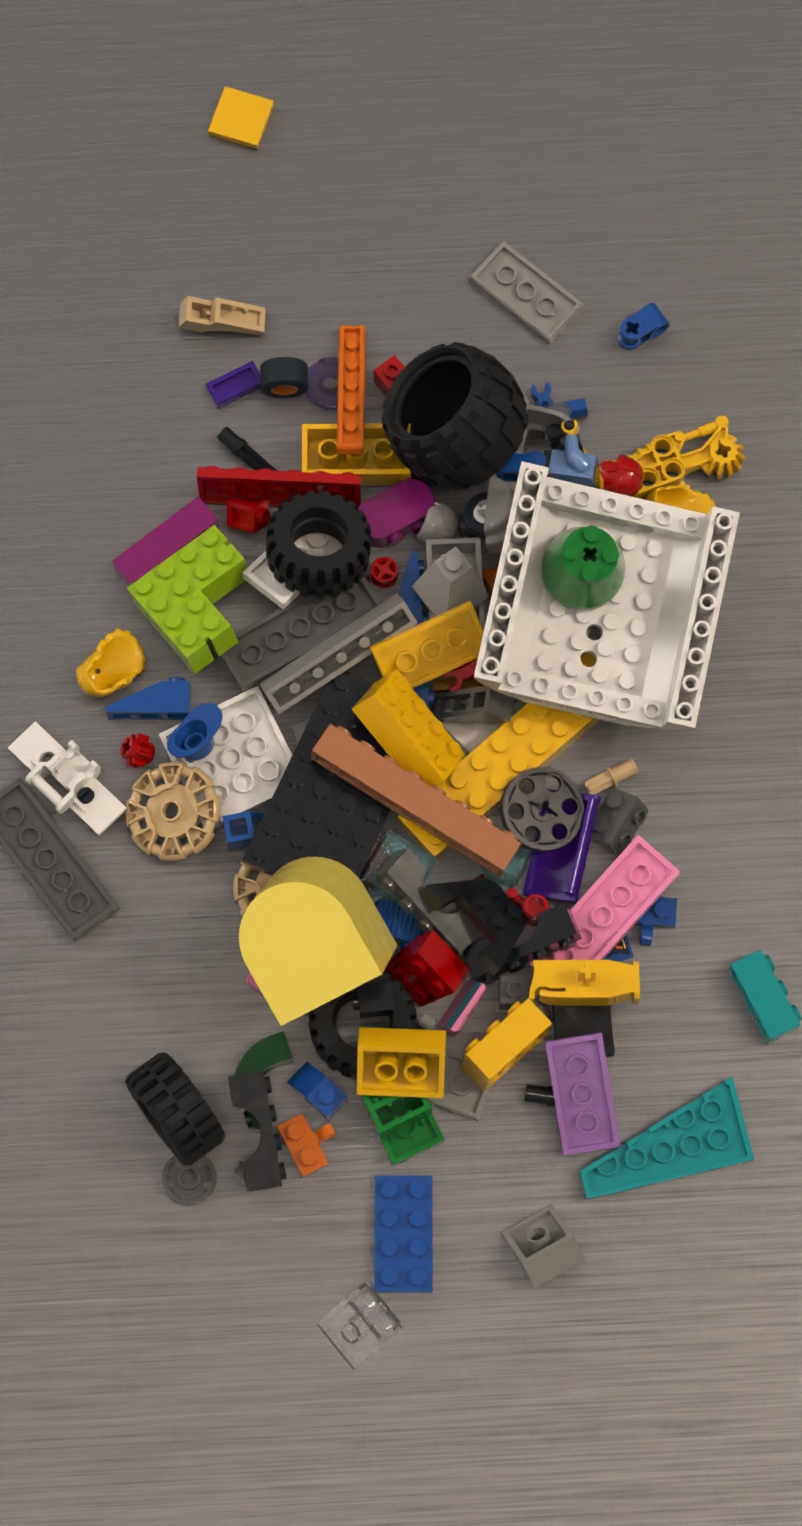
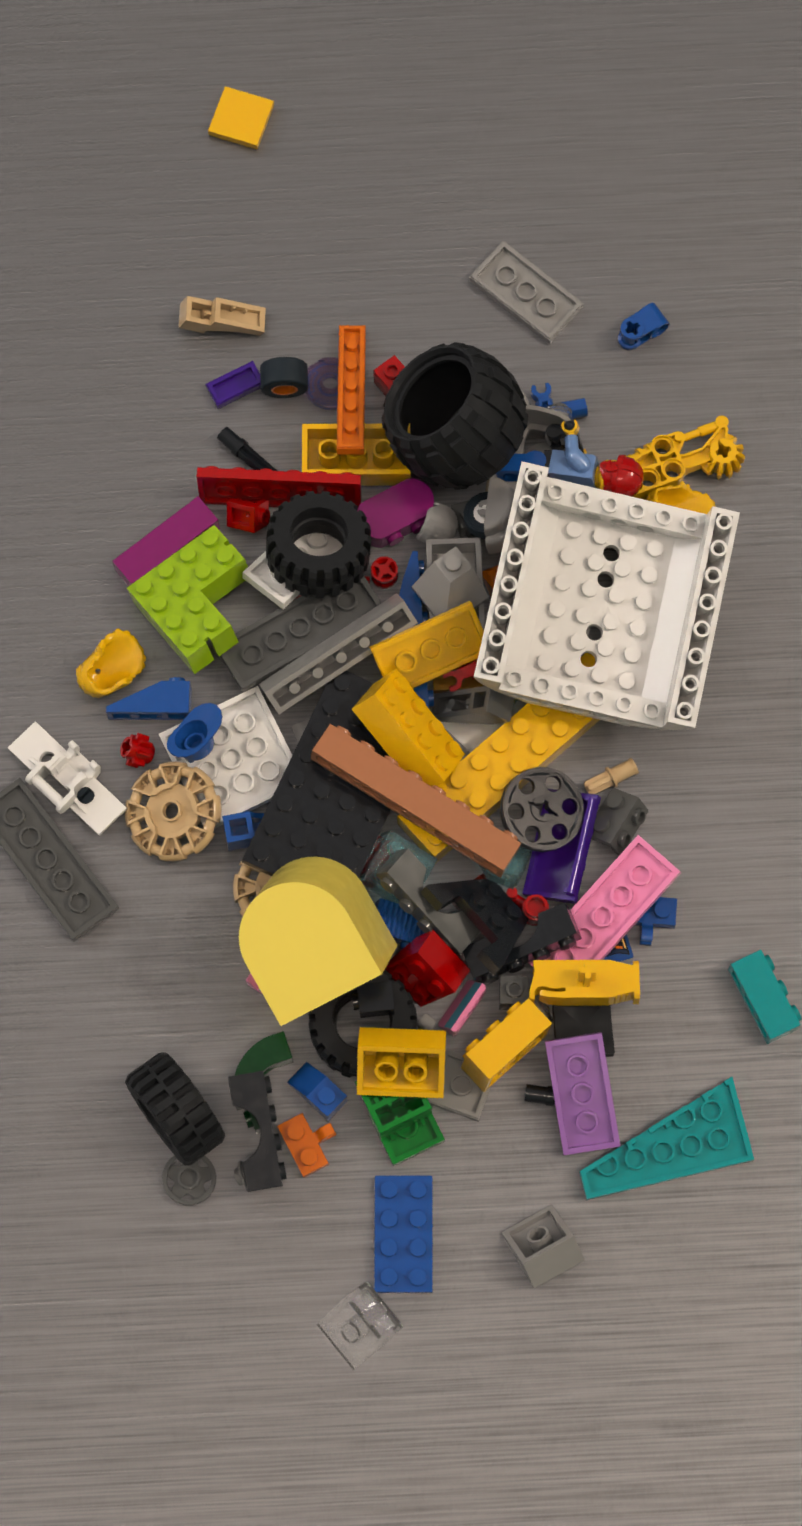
(574, 577): green cone -> none

